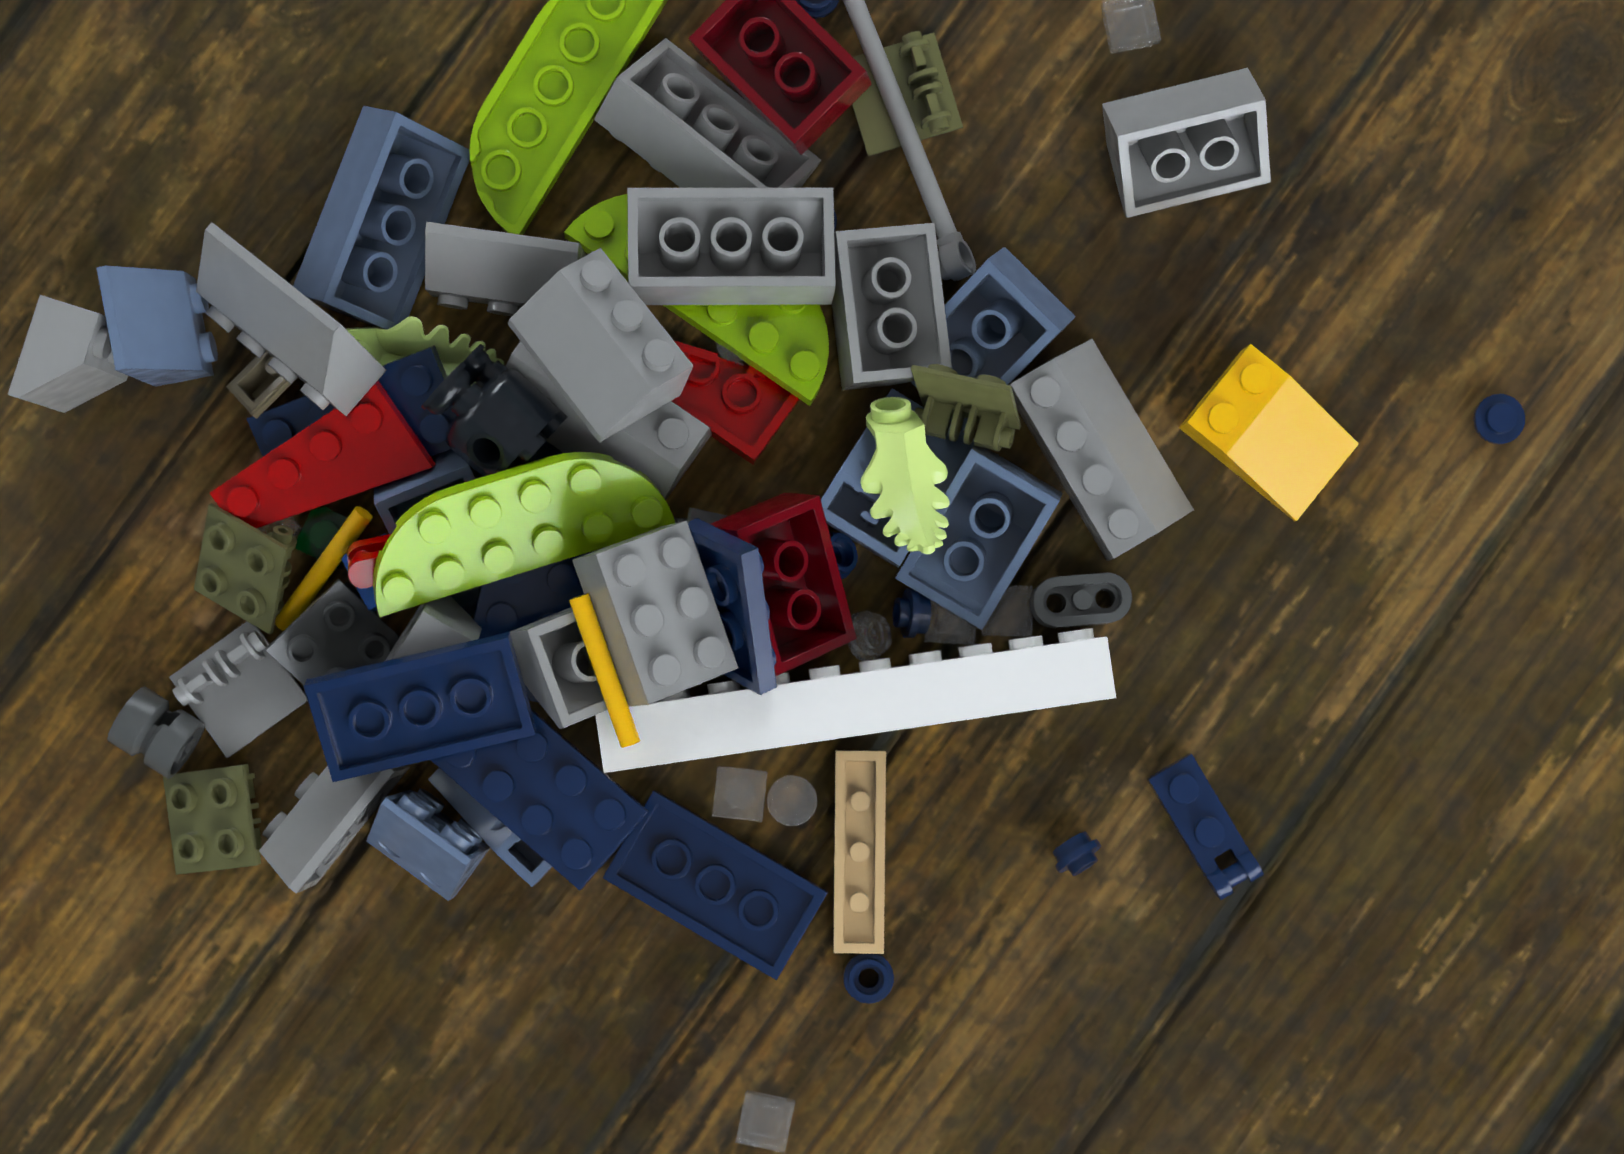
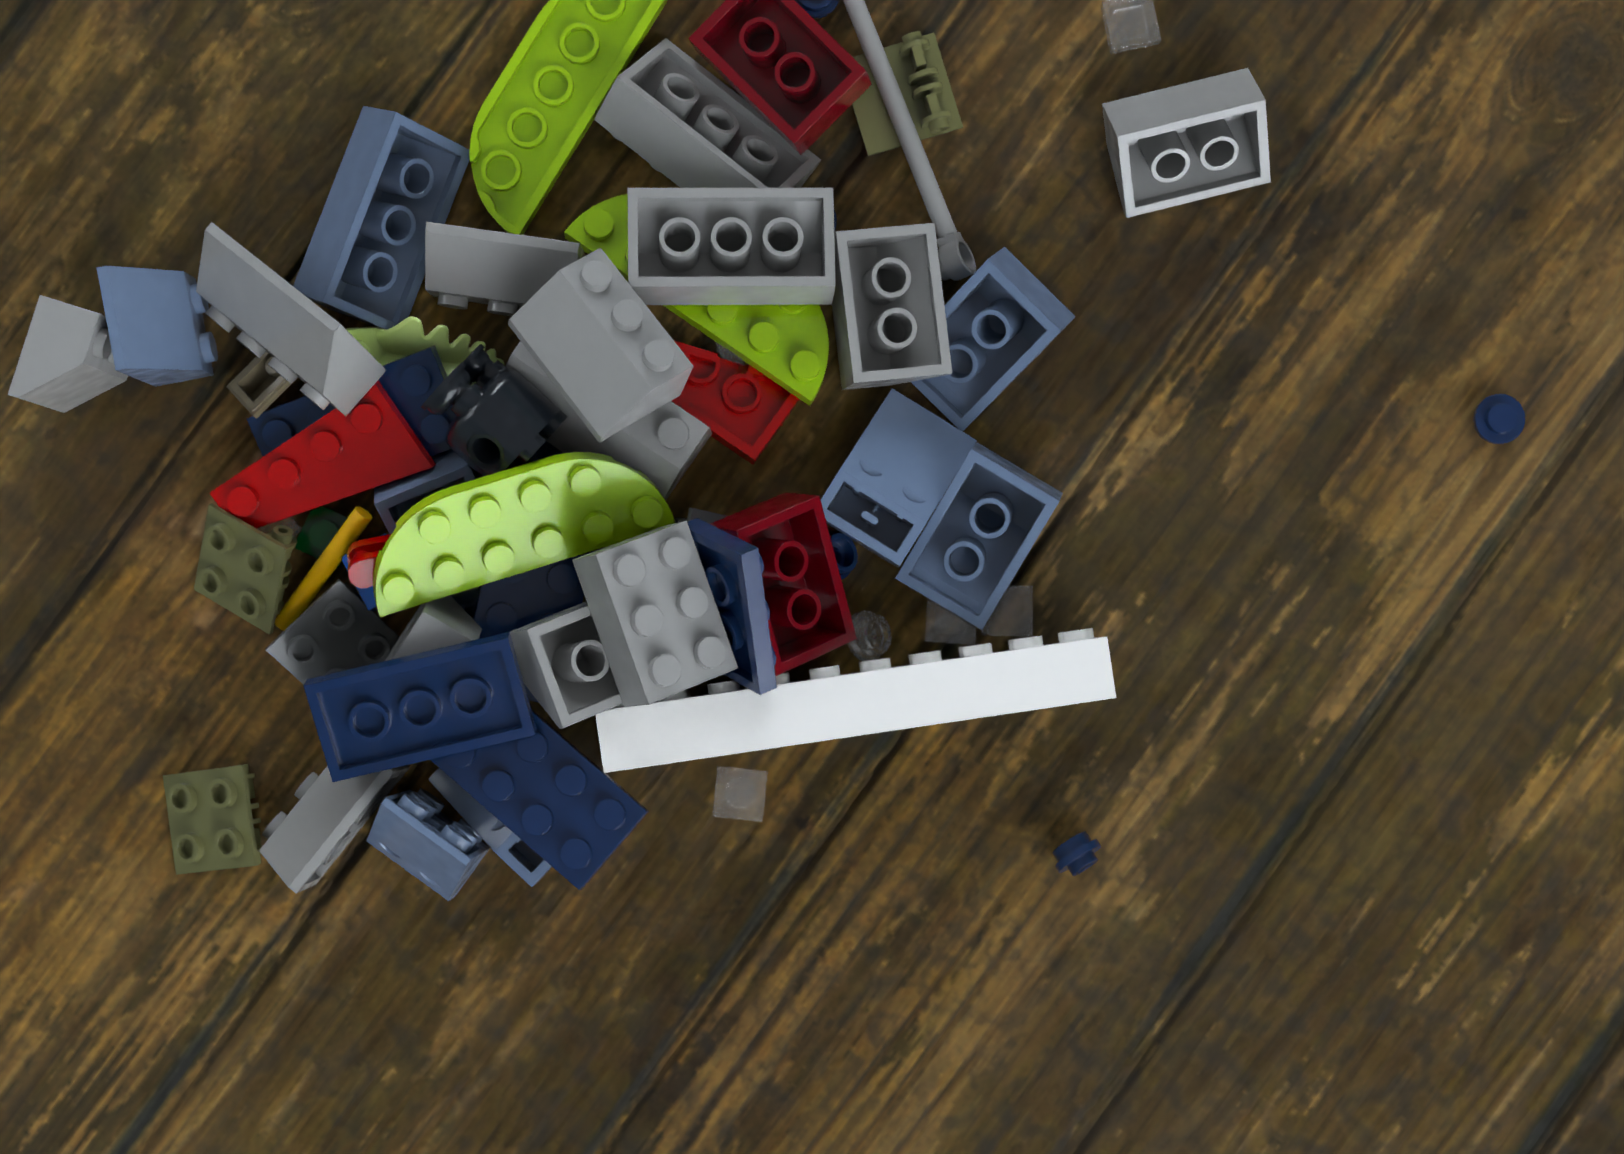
(156, 732): dark grey wheel -> none
(238, 689): light grey hinge -> none
(604, 670): yellow bar -> none
(715, 885): dark blue plate -> none
(765, 1121): clear tile -> none
(792, 800): clear plate -> none
(859, 851): tan plate -> none
(872, 993): dark blue plate -> none
(905, 477): yellowish green plant -> none
(912, 613): dark blue plate -> none
(960, 396): olive hinge -> none
(1079, 601): dark grey plate -> none
(1099, 449): light grey slope -> none
(1204, 824): dark blue plate -> none
(1270, 432): yellow slope -> none

